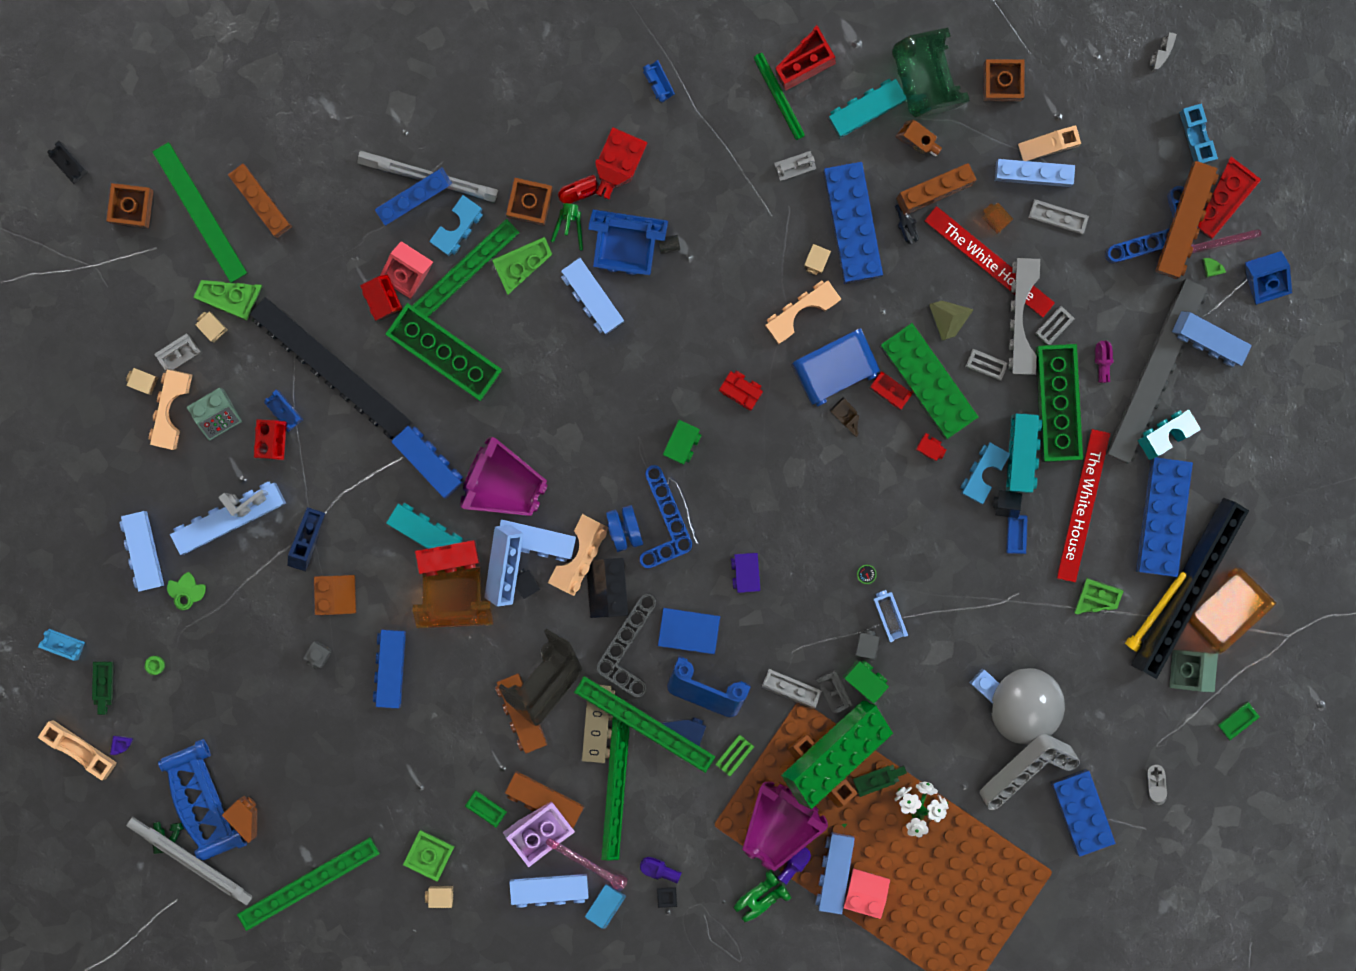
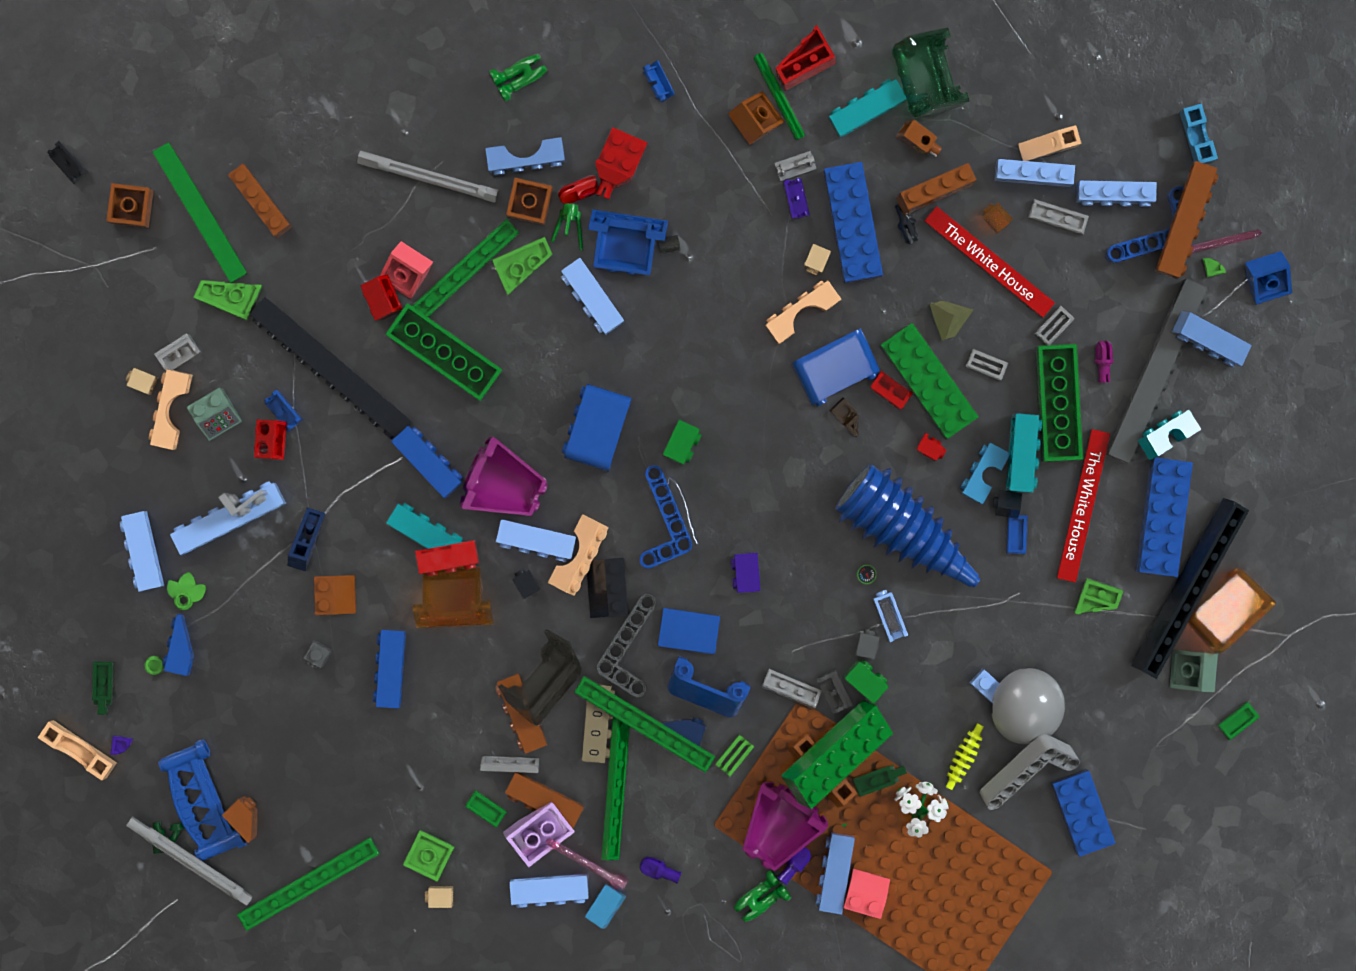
(62, 644): dark azure hinge -> none
(180, 650): none -> blue slope
(210, 326): tan brick -> none
(413, 196): blue brick -> none
(449, 241): dark azure arch -> none
(503, 565): light blue brick -> none
(509, 764): none -> light grey tile
(519, 67): none -> green piece
(549, 153): none -> medium blue arch
(596, 427): none -> blue windscreen
(624, 528): blue wheel -> none
(667, 897): black tile -> none
(740, 390): red brick -> none
(756, 117): none -> dark orange slope
(796, 199): none -> dark purple hinge
(902, 524): none -> blue cone
(964, 757): none -> neon yellow piece
(1003, 80): dark orange brick -> none
(1027, 274): light grey arch -> none
(1116, 192): none -> light blue brick
(1135, 641): yellow piece -> none
(1155, 776): light grey piece -> none
(1160, 56): light grey slope -> none
(1230, 193): red wing -> none

